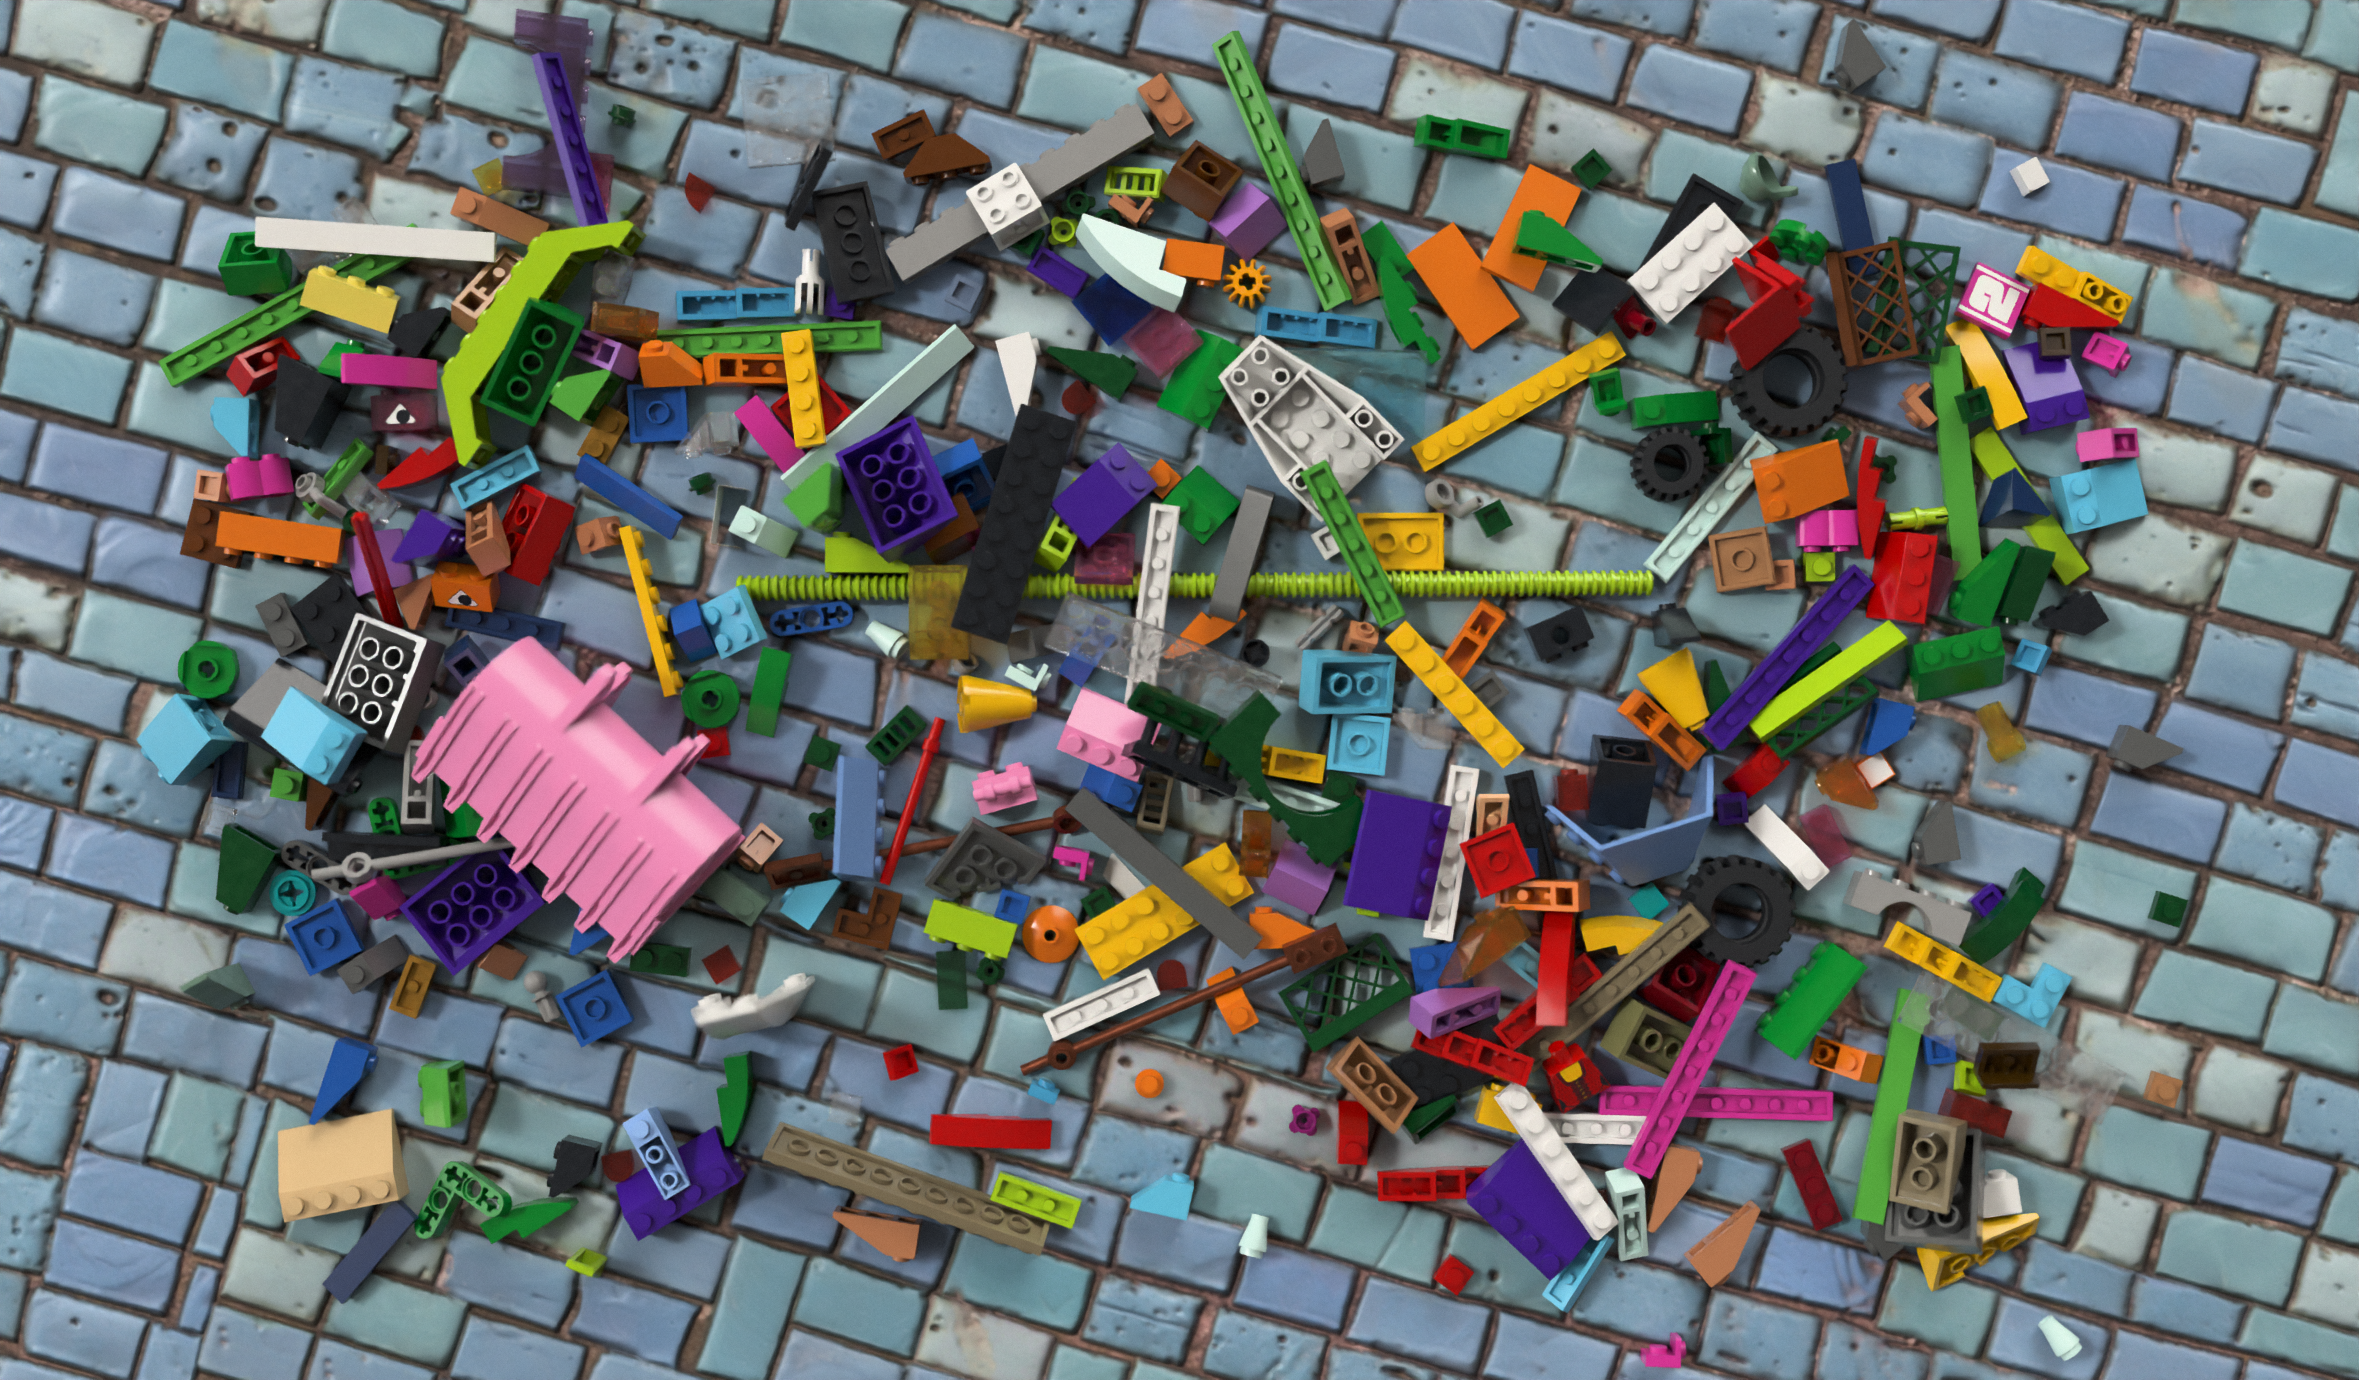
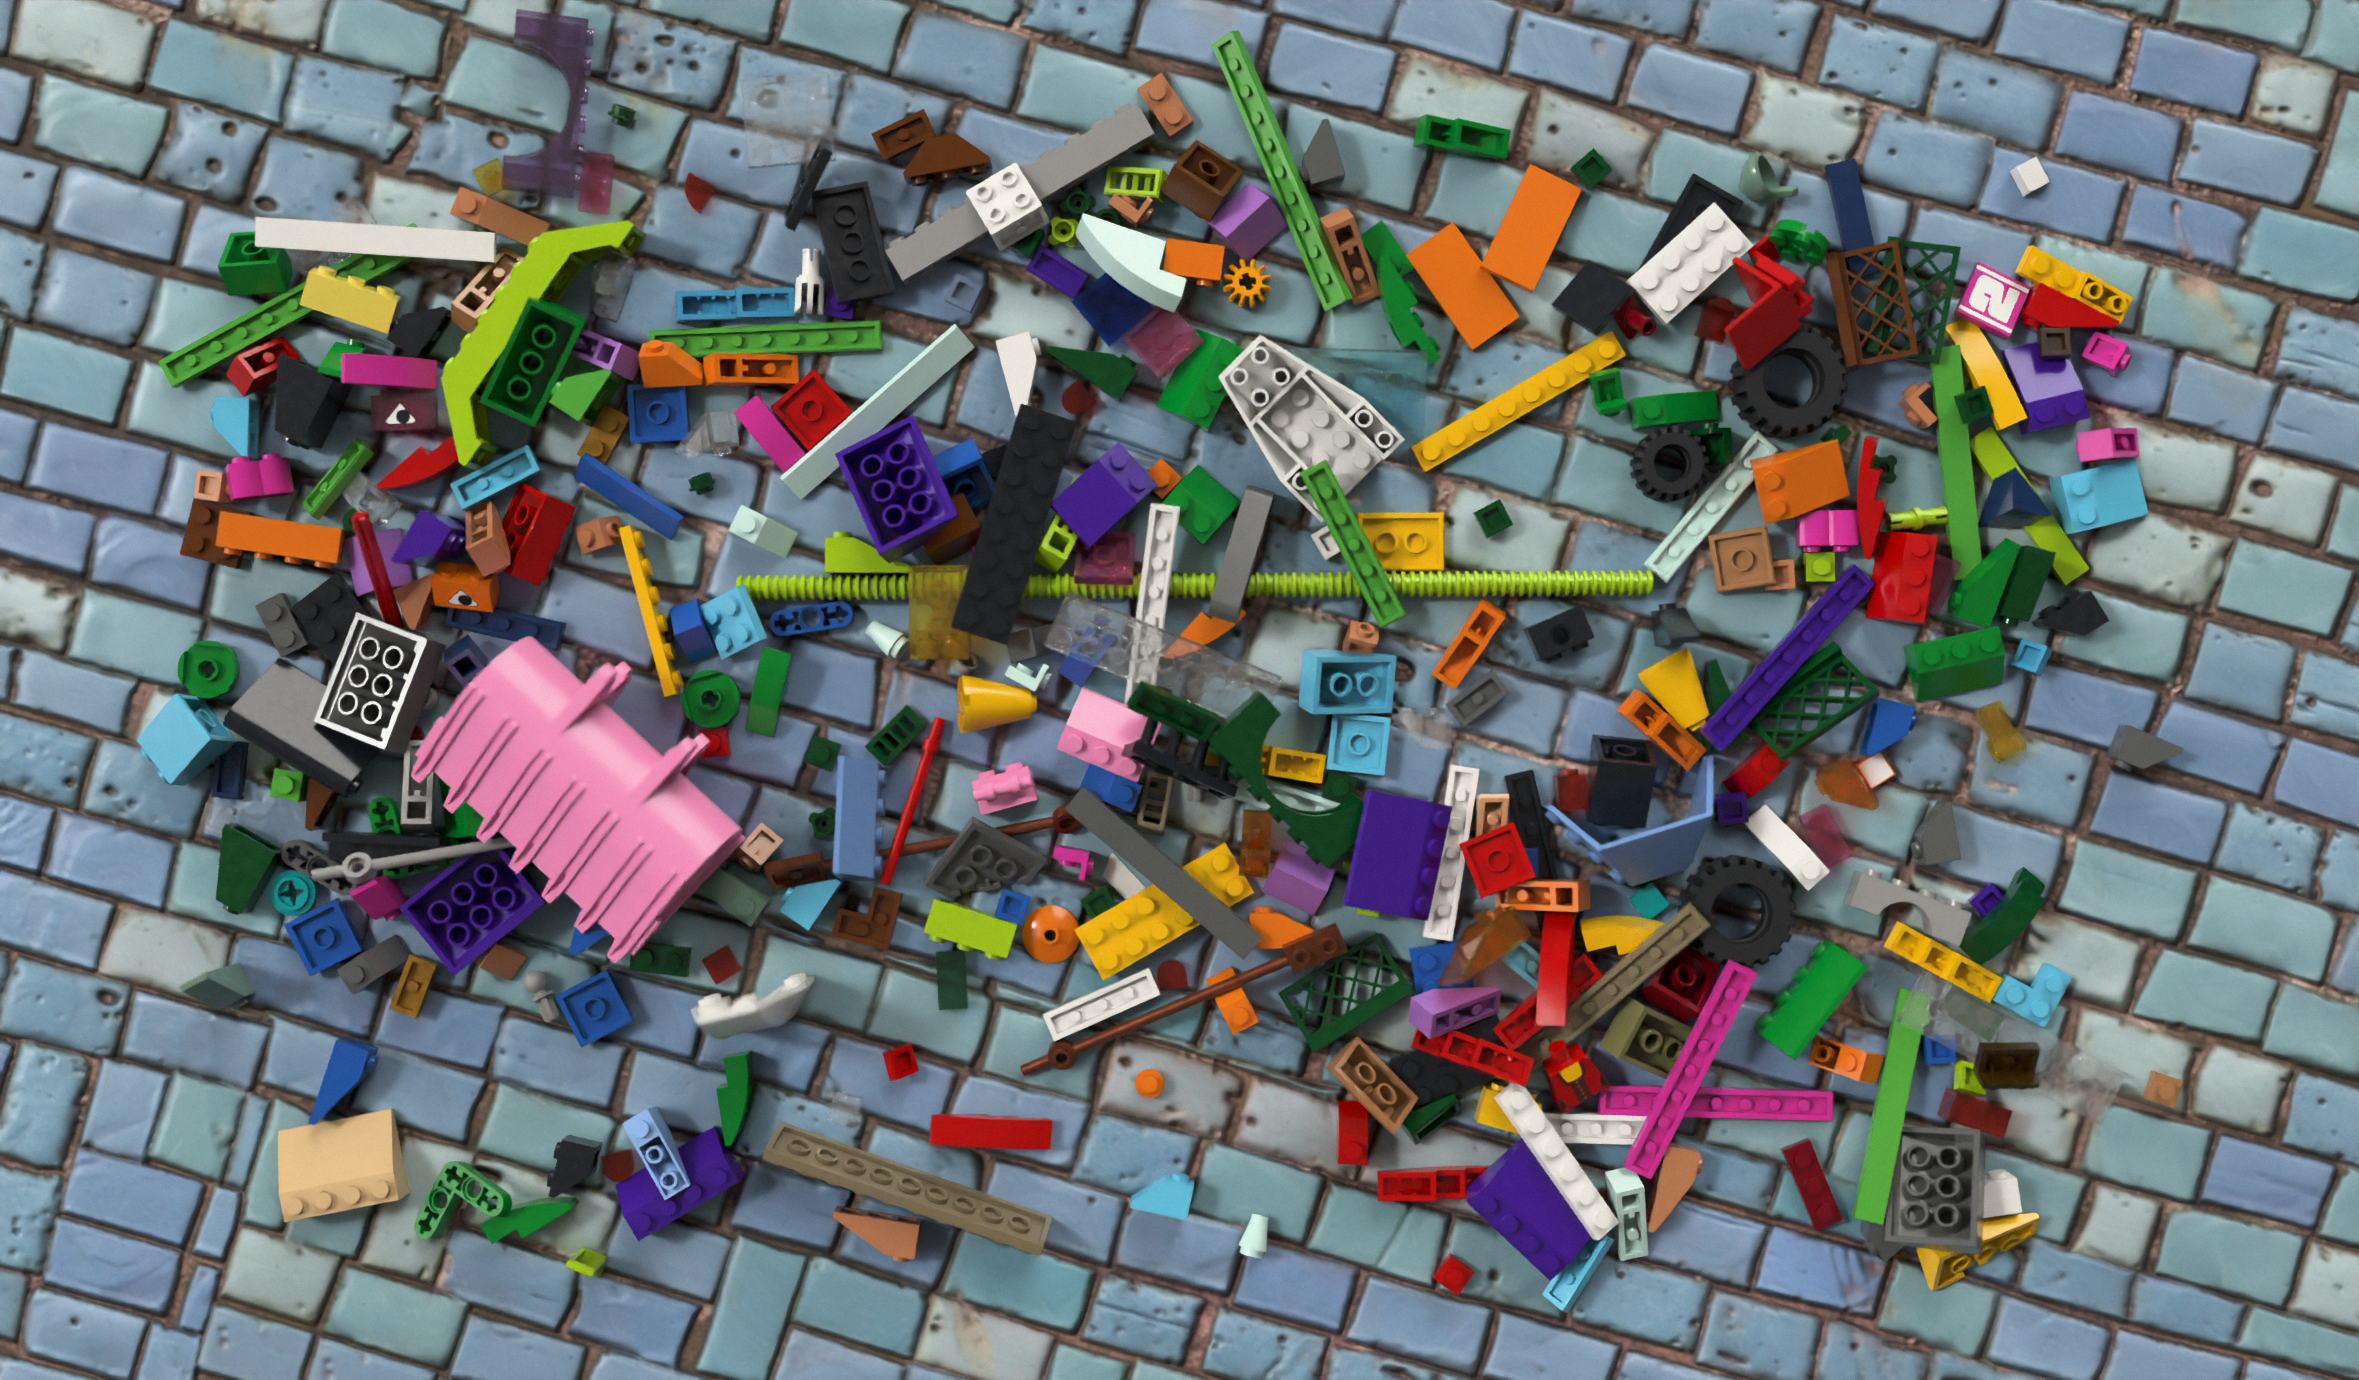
(310, 489): light grey plate -> none
(313, 736): medium azure slope -> none
(370, 1251): dark blue tile -> none
(386, 459): dark brown plate -> none
(443, 1093): bright green slope -> none
(569, 138): dark purple plate -> none
(624, 321): clear orange slope -> none
(717, 511): white sticker -> none
(803, 389): yellow plate -> none
(820, 499): bright green slope -> none
(990, 978): dark green plate -> none
(1035, 1199): lime plate -> none
(1044, 1090): dark azure plate -> none
(1255, 652): black wheel -> none
(1298, 1126): magenta plate -> none
(1315, 327): dark azure slope -> none
(1319, 628): light grey axle -> none
(1441, 495): light grey plate -> none
(1454, 694): yellow plate -> none
(1549, 241): green slope -> none
(1659, 1356): dark pink bracket -> none
(1720, 1250): nougat slope -> none
(1827, 680): lime tile -> none
(1855, 58): dark grey slope -> none
(1927, 1159): dark tan slope -> none
(2061, 1340): light aqua cone -> none
(2167, 909): dark green plate -> none

